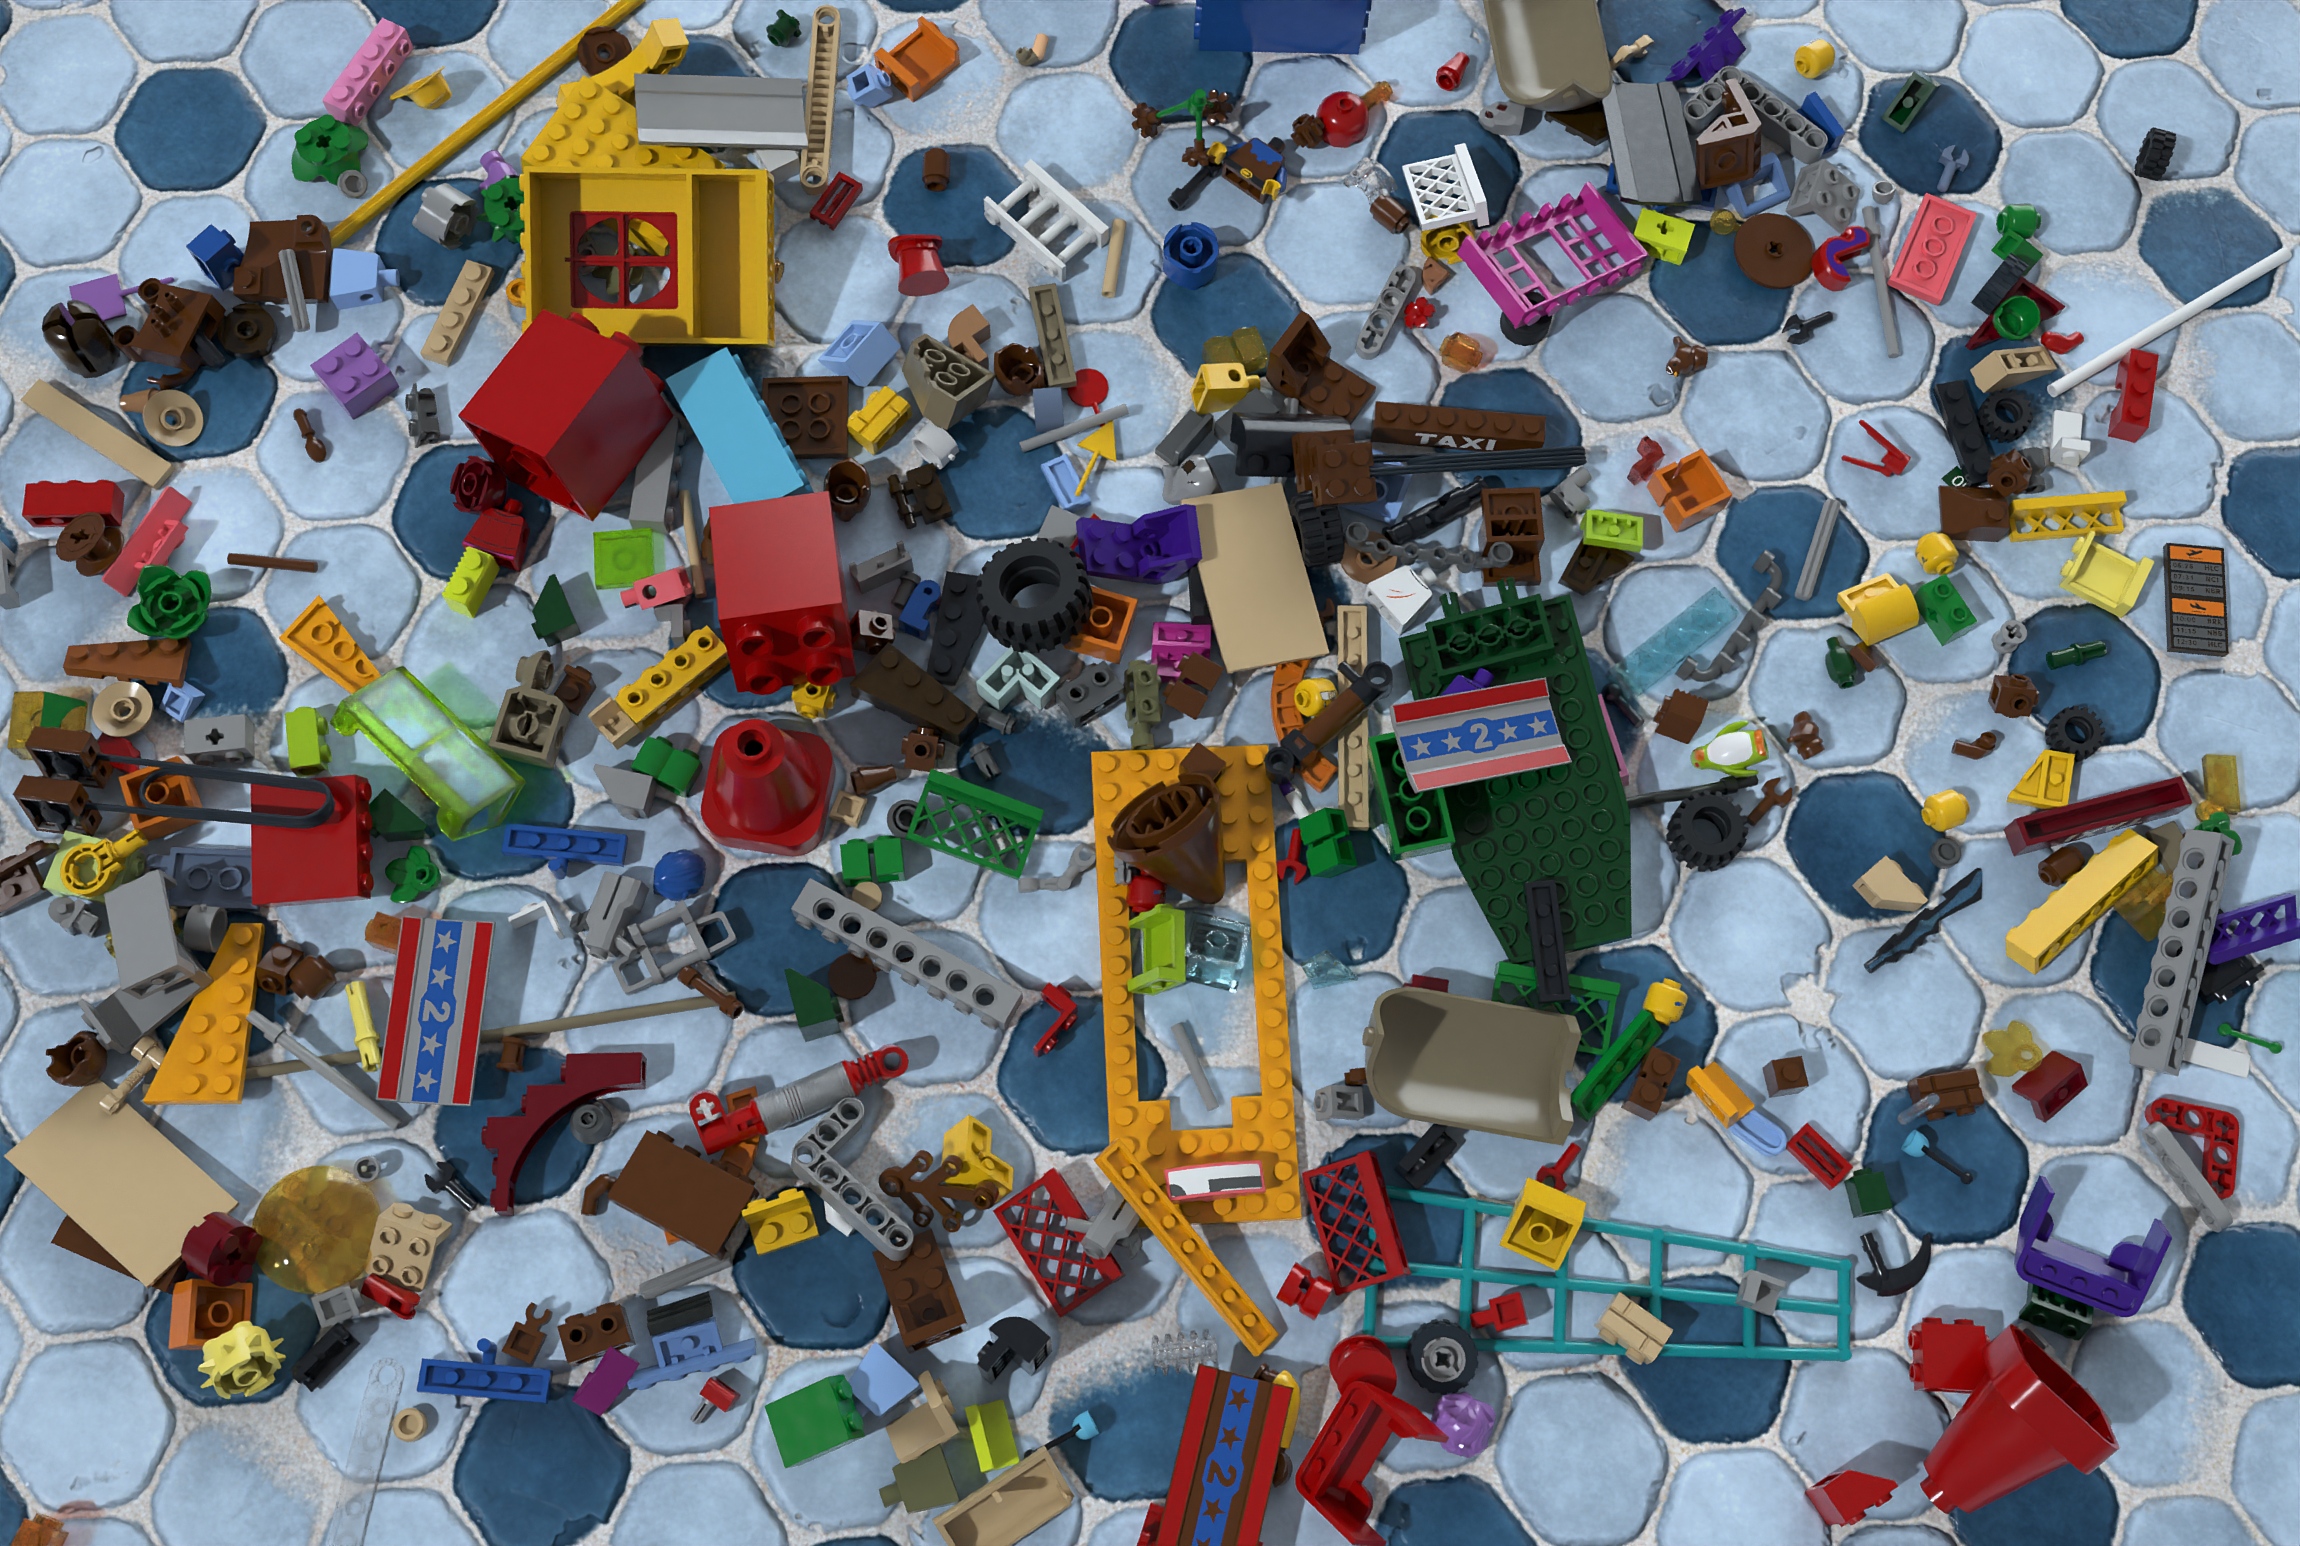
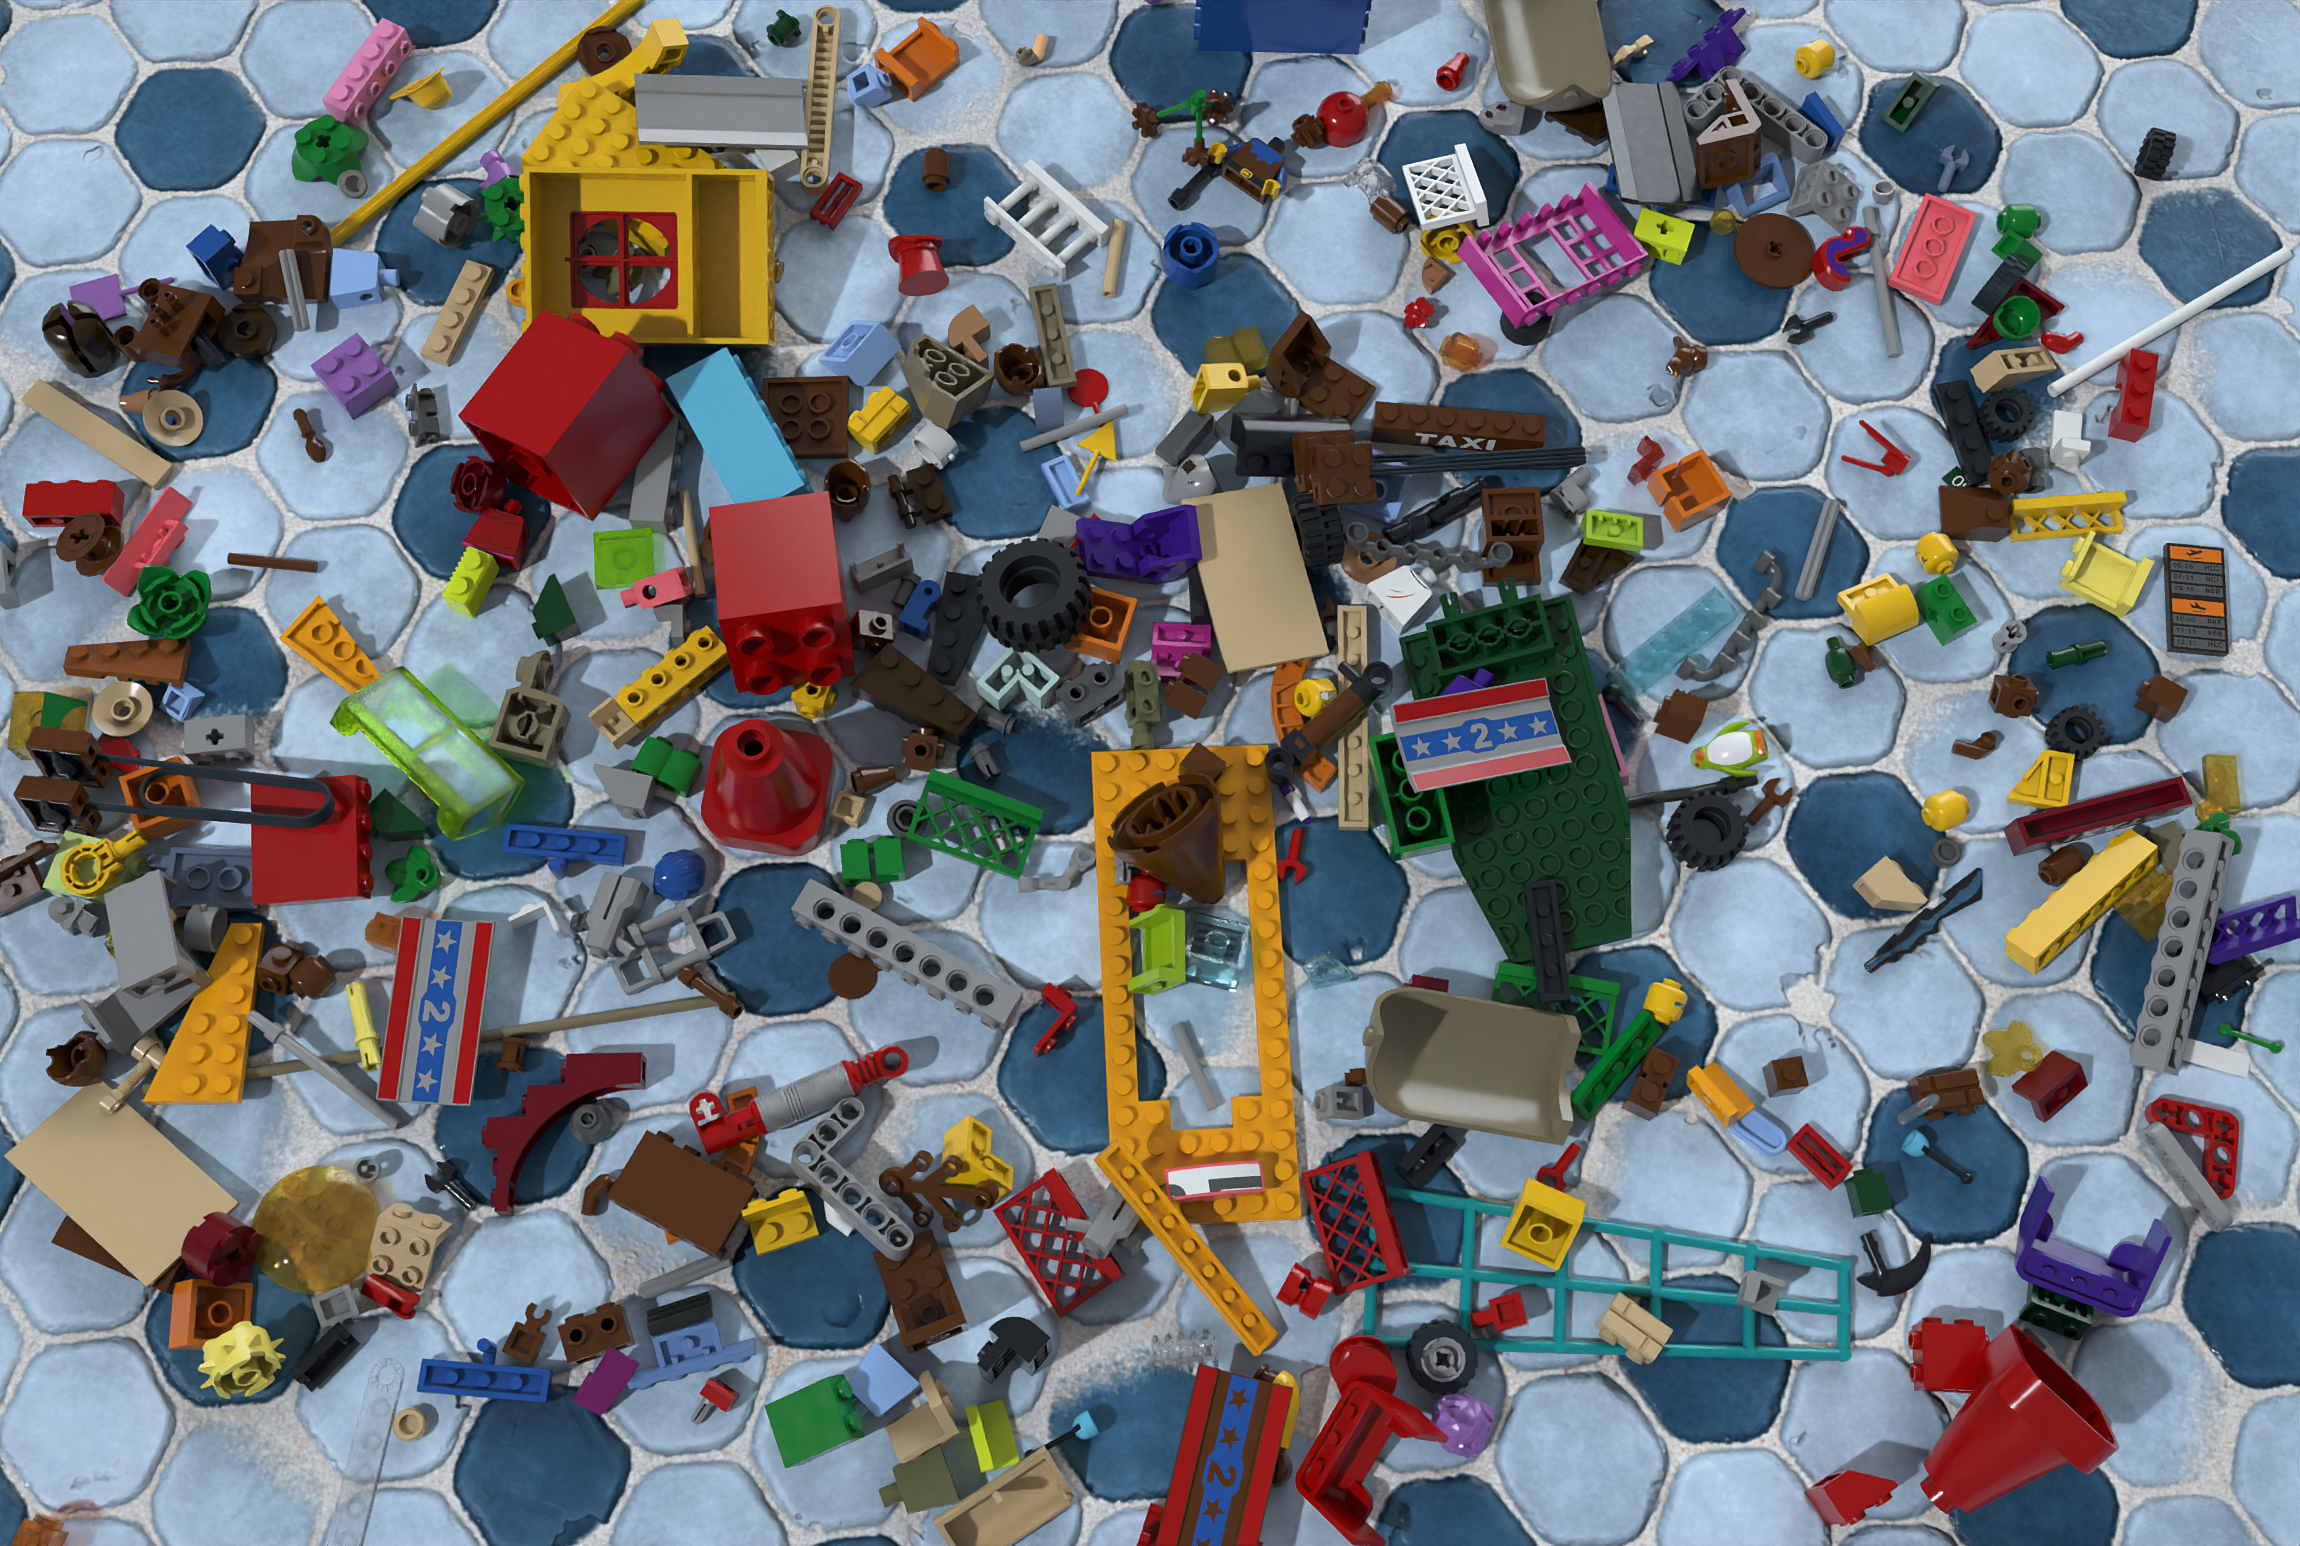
(307, 742): lime brick -> none
(575, 688): reddish brown bracket -> none
(814, 1007): dark green slope -> none
(1320, 833): green piece -> none
(1385, 312): light grey beam -> none
(1805, 736): reddish brown animal -> none
(2160, 698): none -> reddish brown brick

